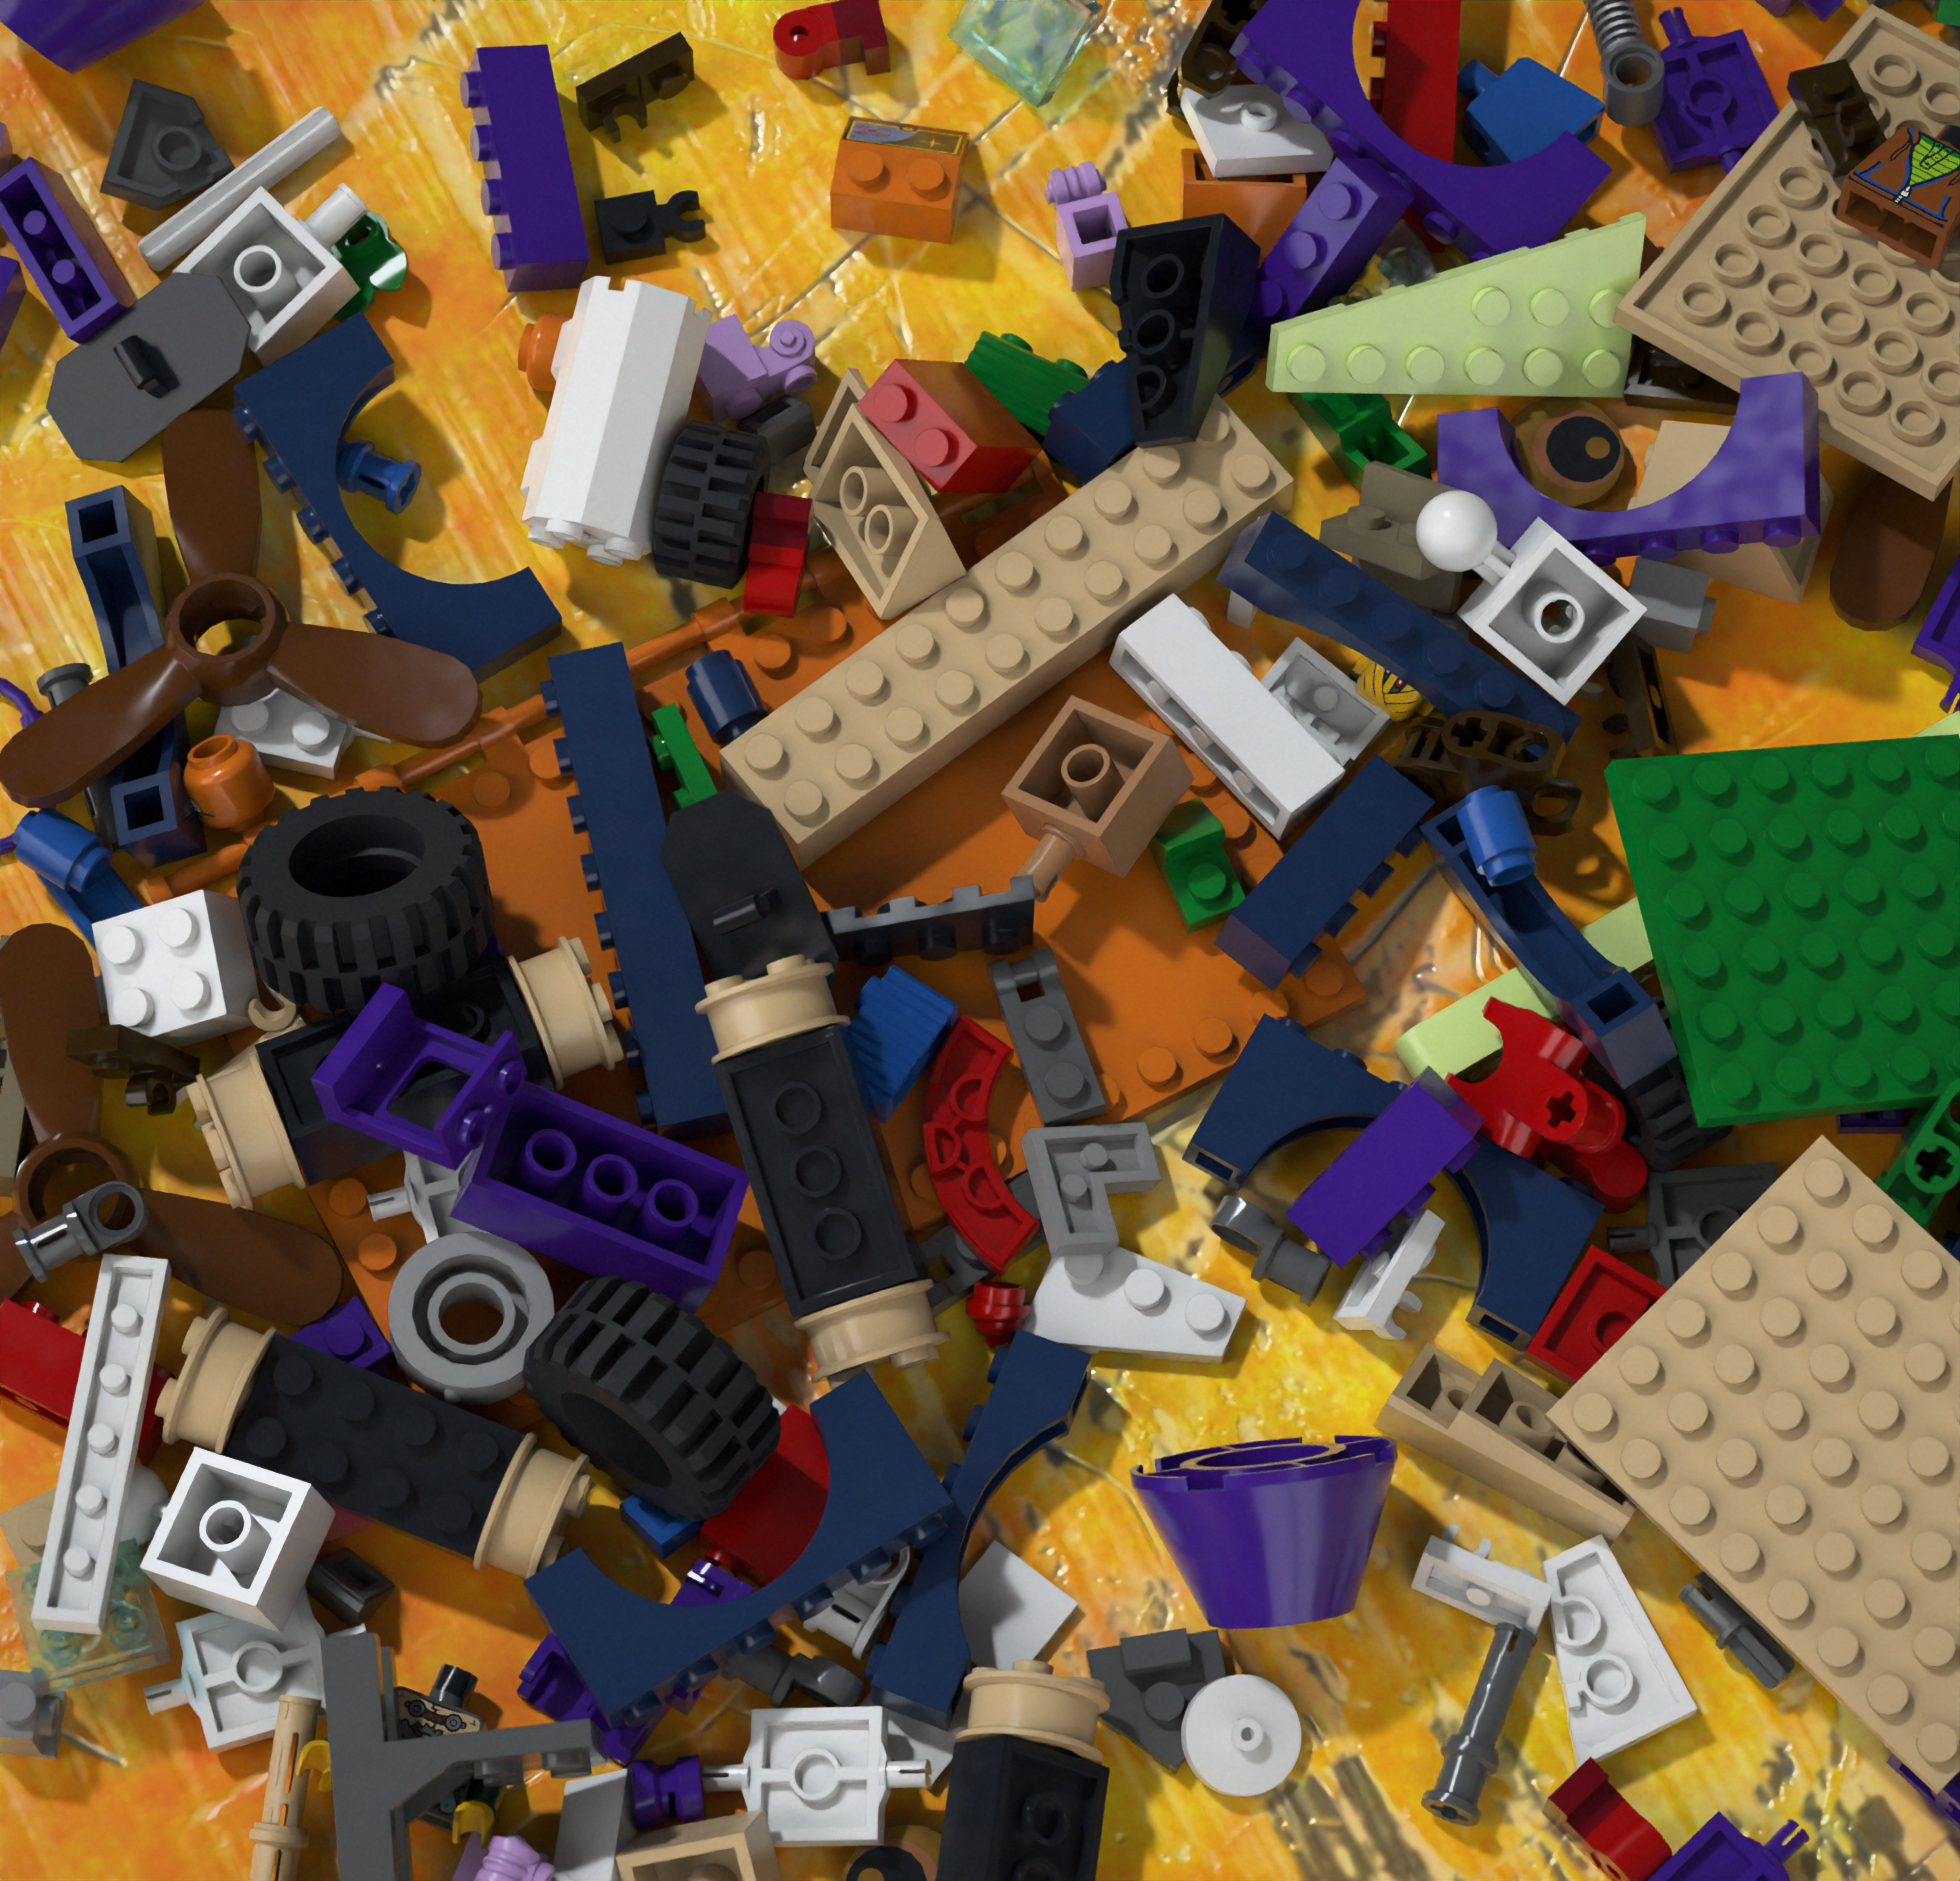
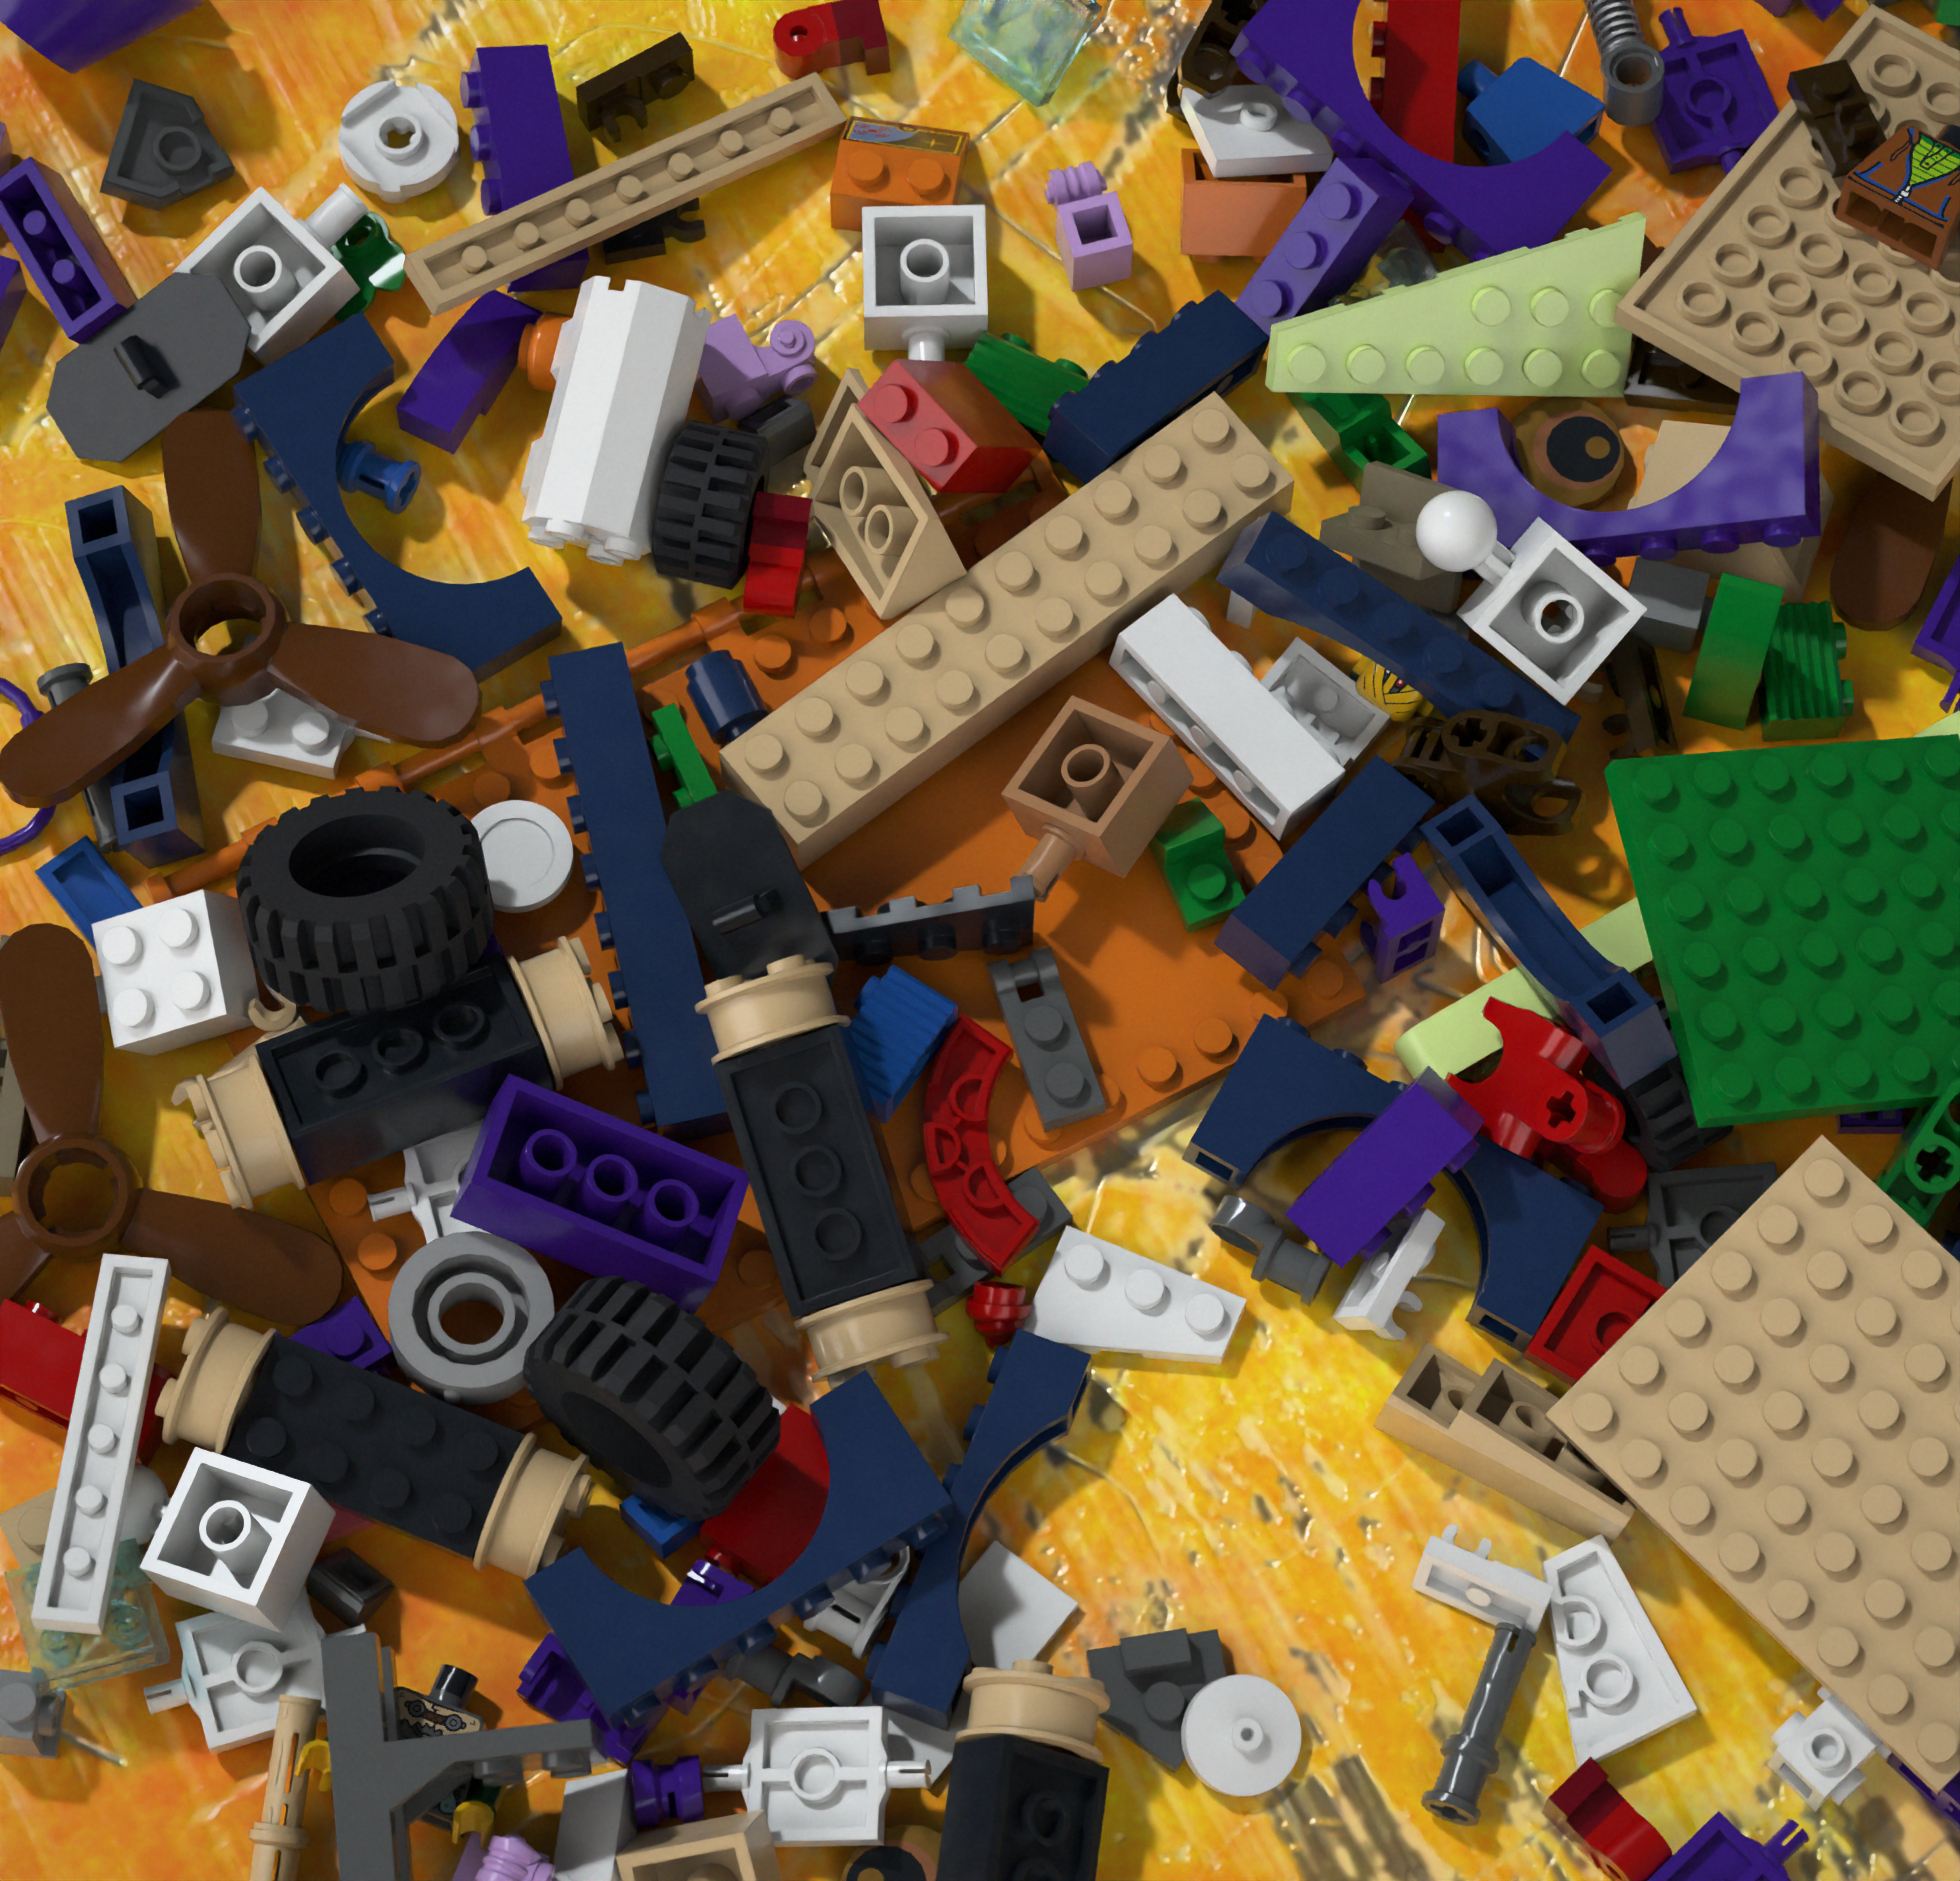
(61, 850): blue brick -> none
(79, 1230): dark grey connector -> none
(128, 1054): dark brown plate -> none
(223, 198): white axle -> none
(227, 783): orange head -> none
(384, 1054): dark purple window -> none
(403, 171): none -> white plate
(466, 371): none -> dark purple slope
(524, 854): none -> white piece
(623, 194): none -> tan plate
(924, 278): none -> white brick
(1075, 1172): light grey plate -> none
(1181, 310): black wedge -> none
(1271, 1524): dark purple cone -> none
(1408, 921): none -> dark purple hinge
(1498, 835): blue brick -> none
(1732, 651): none -> green slope
(1738, 1632): dark grey axle -> none
(1801, 675): none -> green brick
(1824, 1752): none -> white brick

